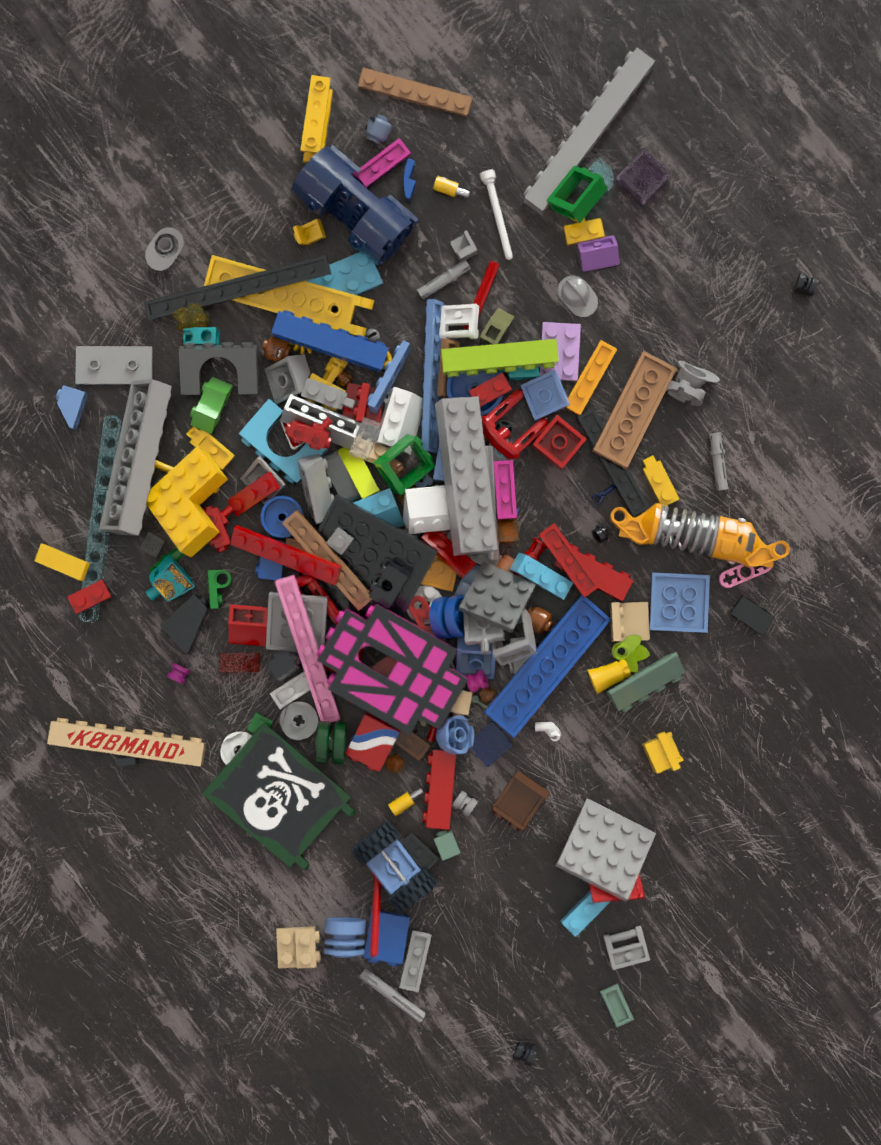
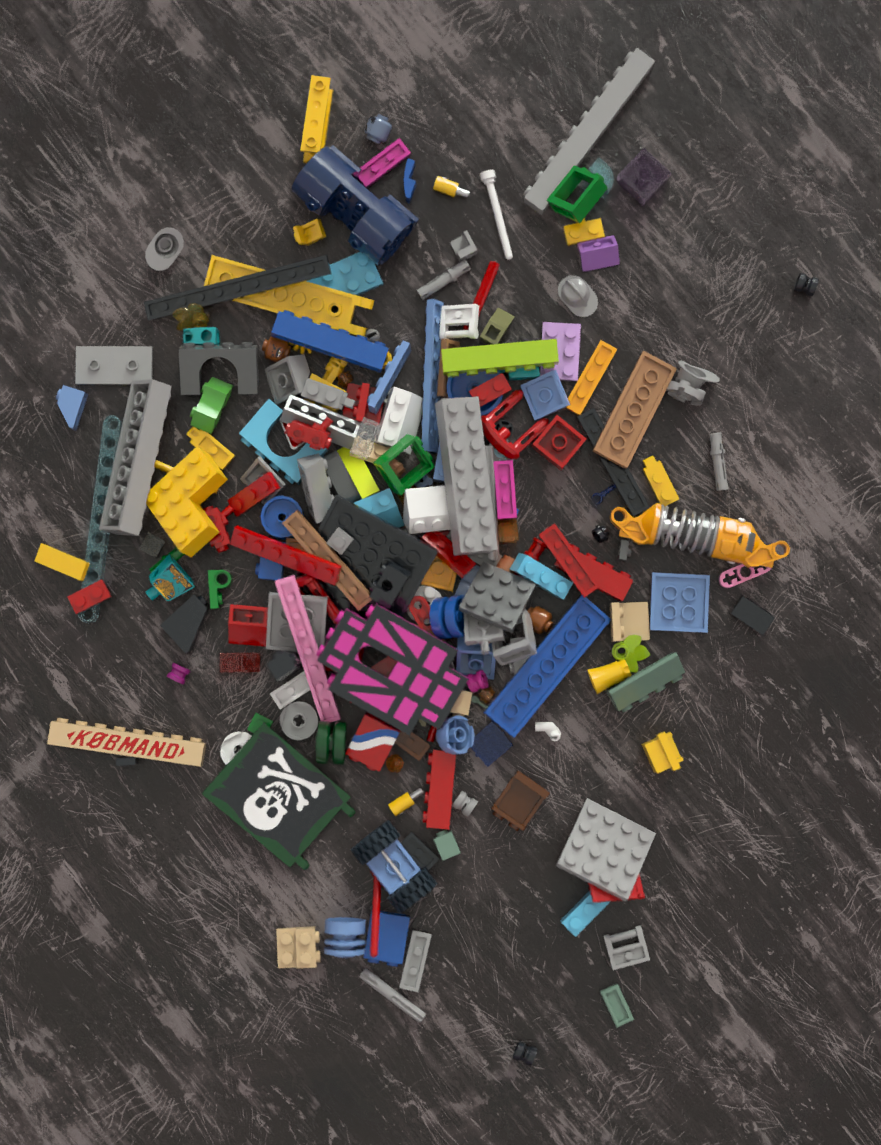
(415, 92): medium nougat plate -> none
(624, 550): none -> dark grey plate

